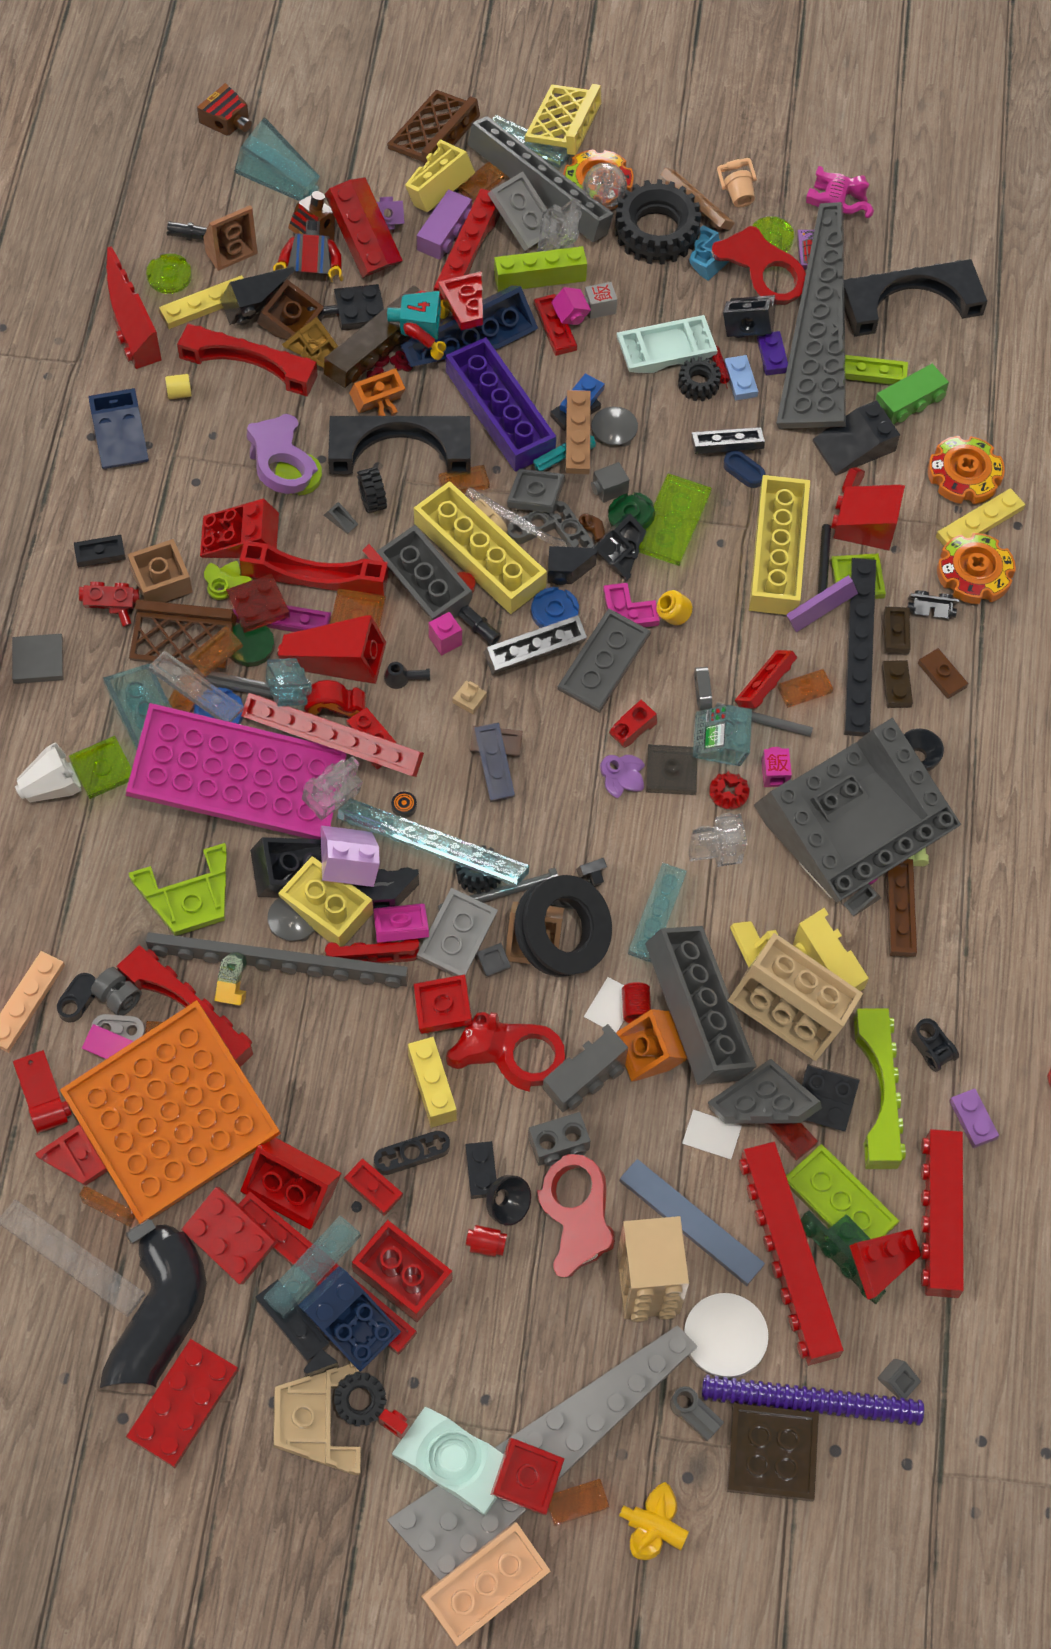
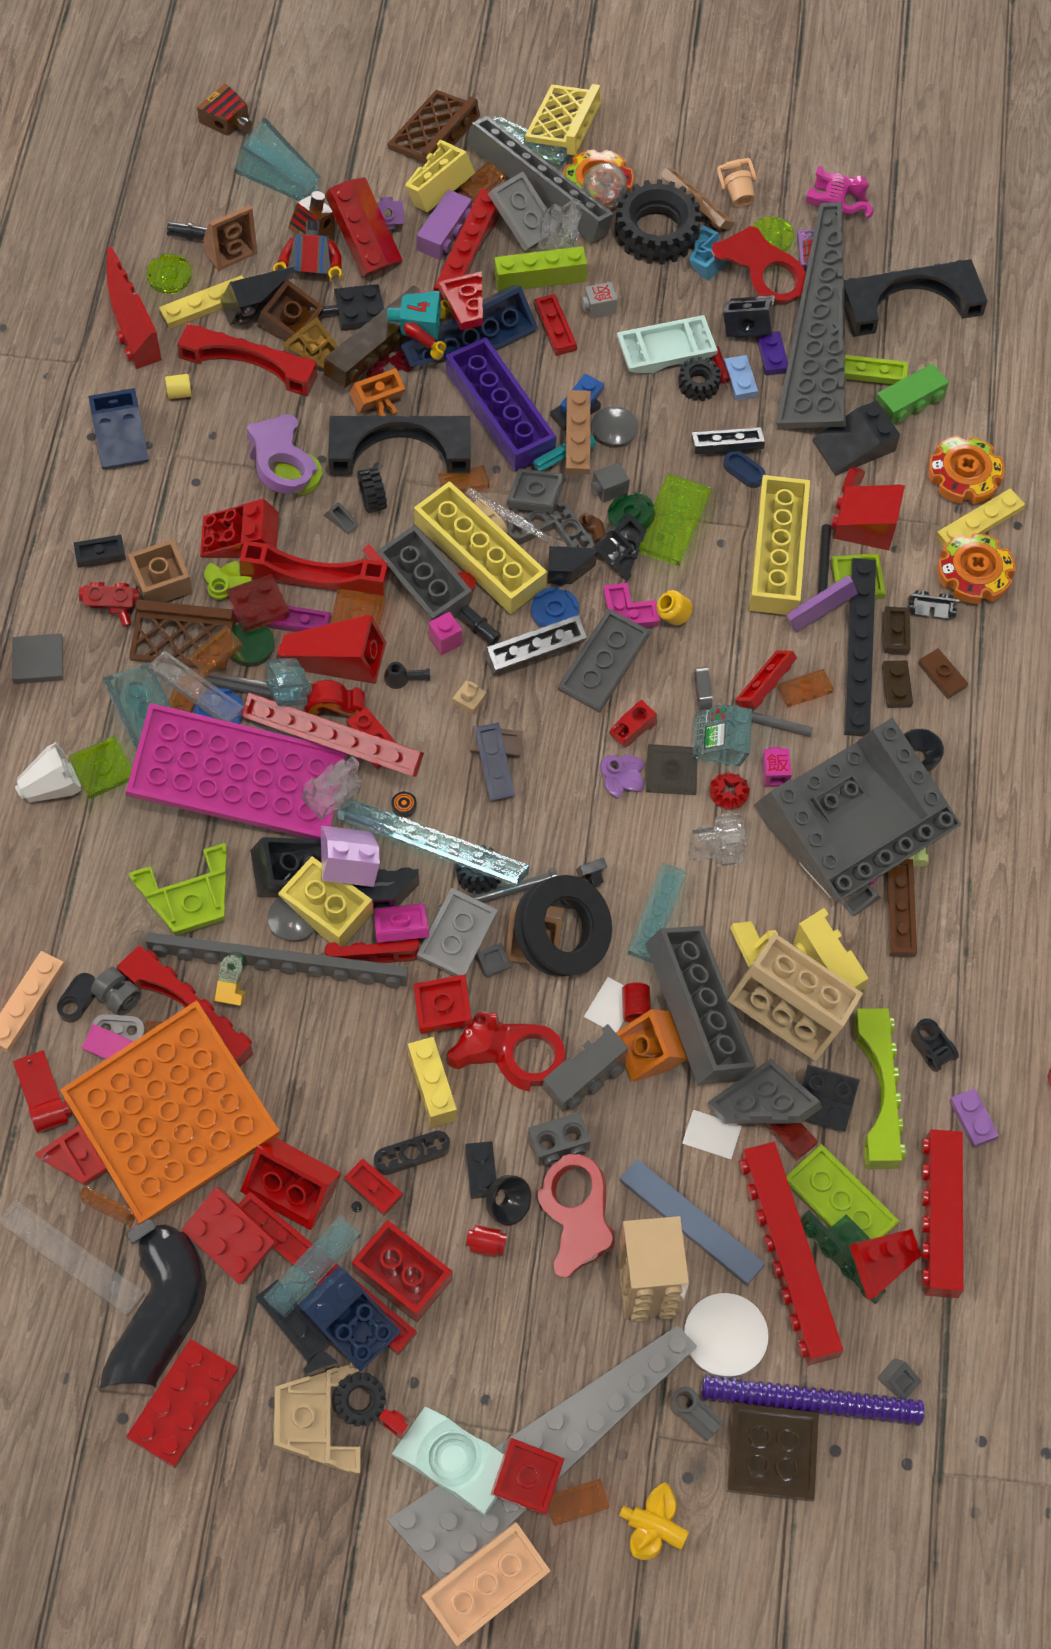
(571, 306): dark pink brick -> none

